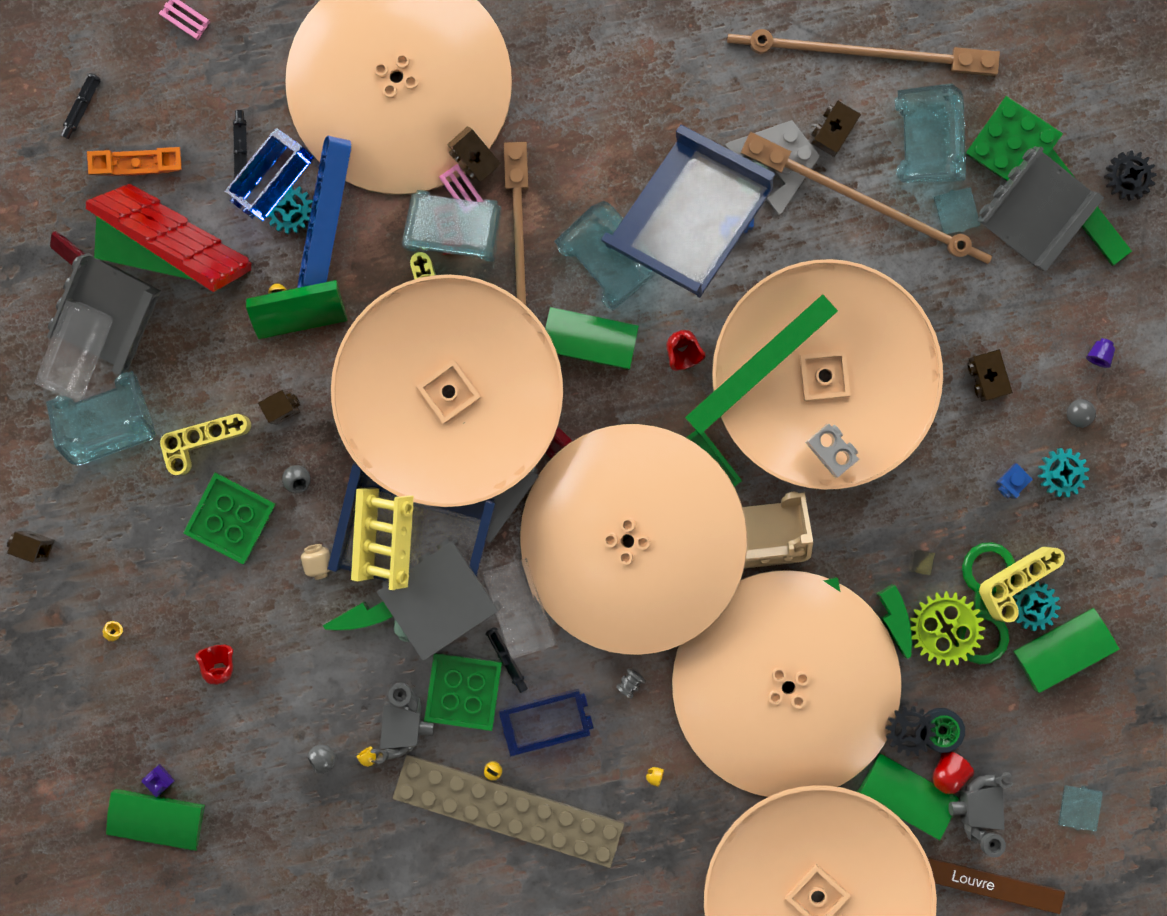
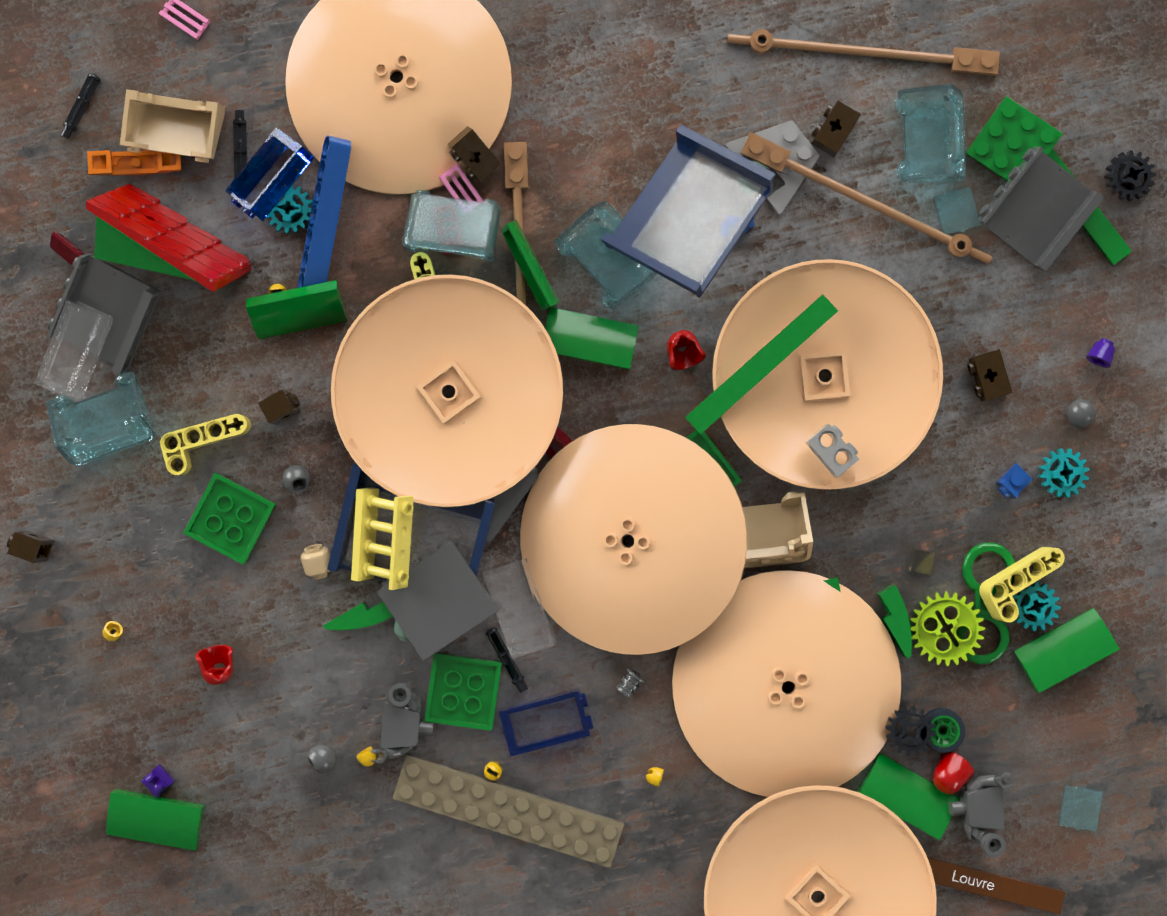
(171, 125): none -> tan windscreen
(529, 265): none -> green slope

